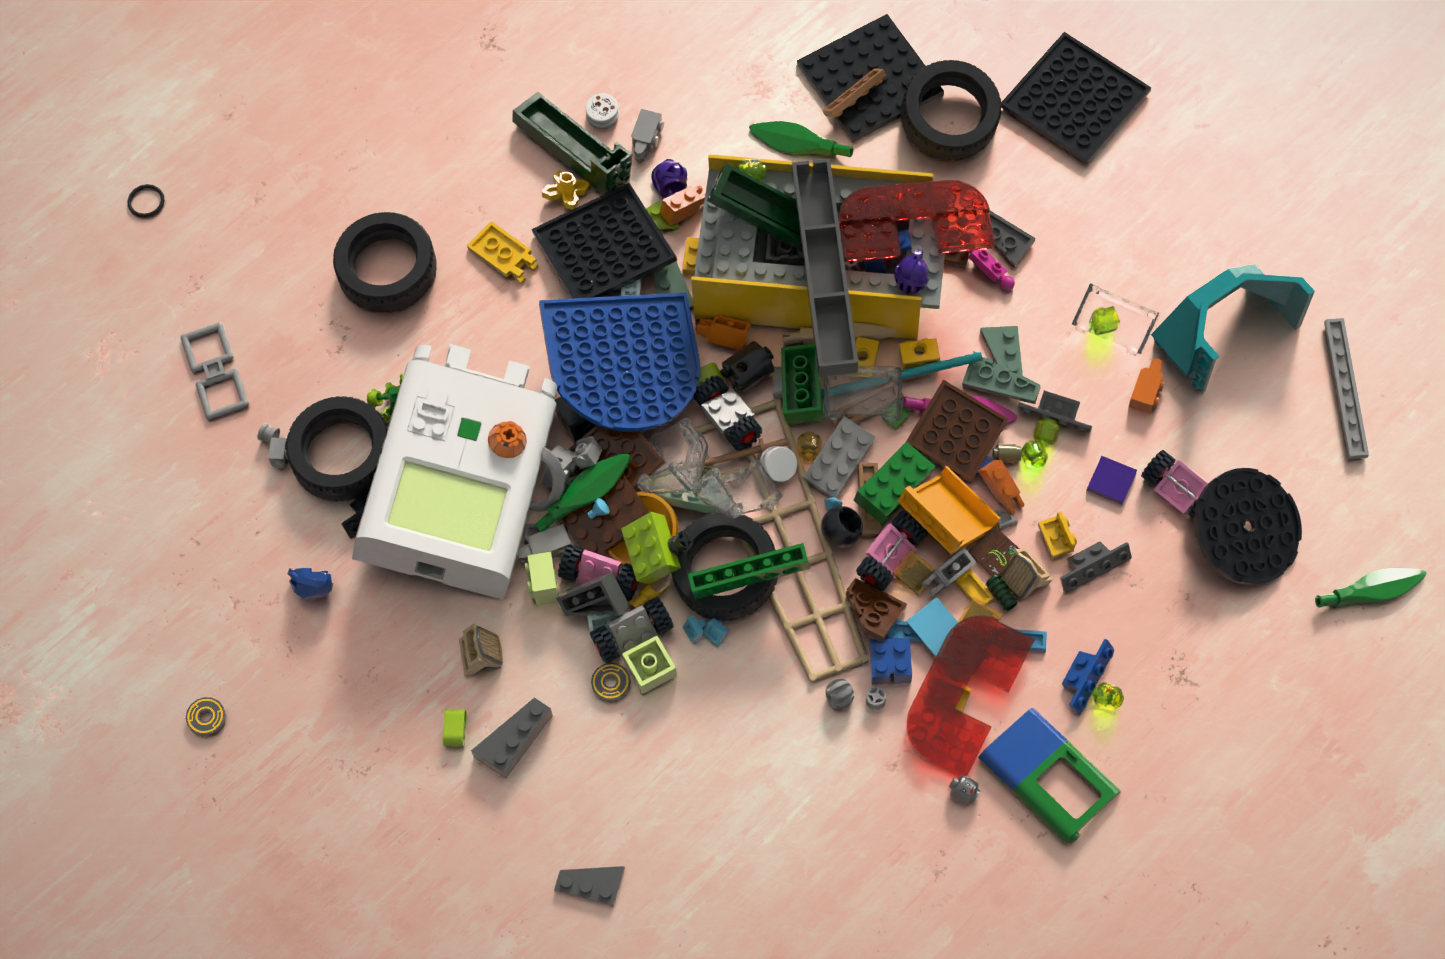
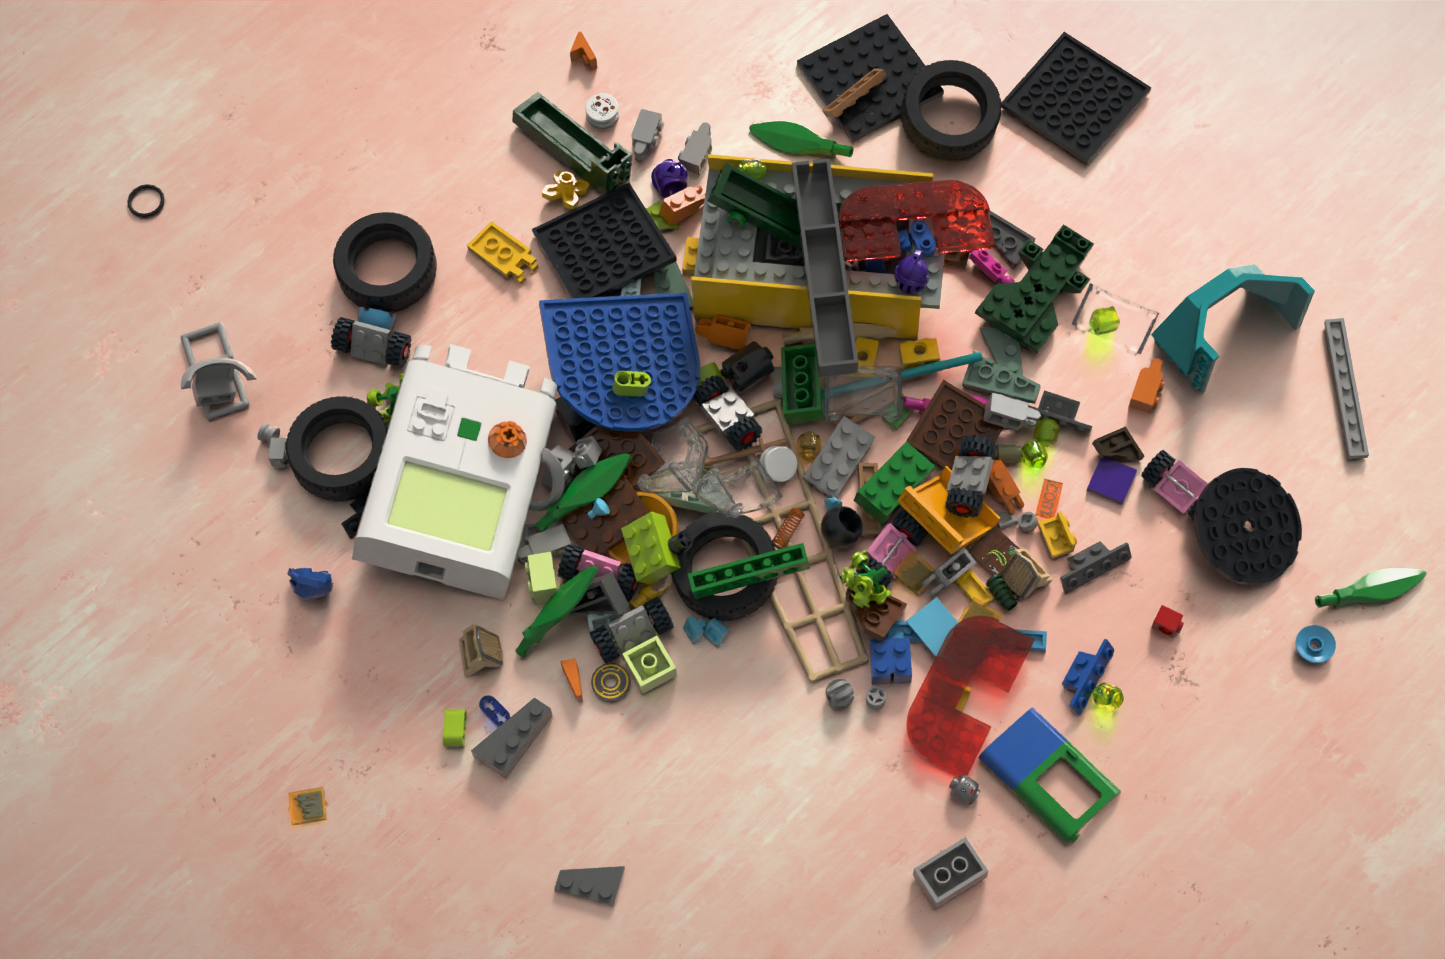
(202, 706): dark grey tile -> none
(214, 380): none -> light grey piece
(307, 806): none -> piece
(370, 342): none -> plate
(376, 318): none -> dark azure cylinder
(498, 708): none -> clear blue beam
(556, 609): none -> green animal
(571, 672): none -> orange slope
(582, 50): none -> orange slope
(639, 386): none -> lime beam
(697, 149): none -> light grey hinge
(736, 219): none -> green tile
(800, 515): none -> orange piece
(863, 583): none -> lime plant
(922, 237): none -> blue plate
(950, 872): none -> light grey brick
(970, 476): none -> plate
(1009, 412): none -> light grey hinge
(1027, 521): none -> light grey tile
(1048, 273): none -> dark green piece
(1049, 498): none -> clear orange tile
(1118, 446): none -> dark brown wing
(1167, 621): none -> red brick
(1319, 636): none -> dark azure dish

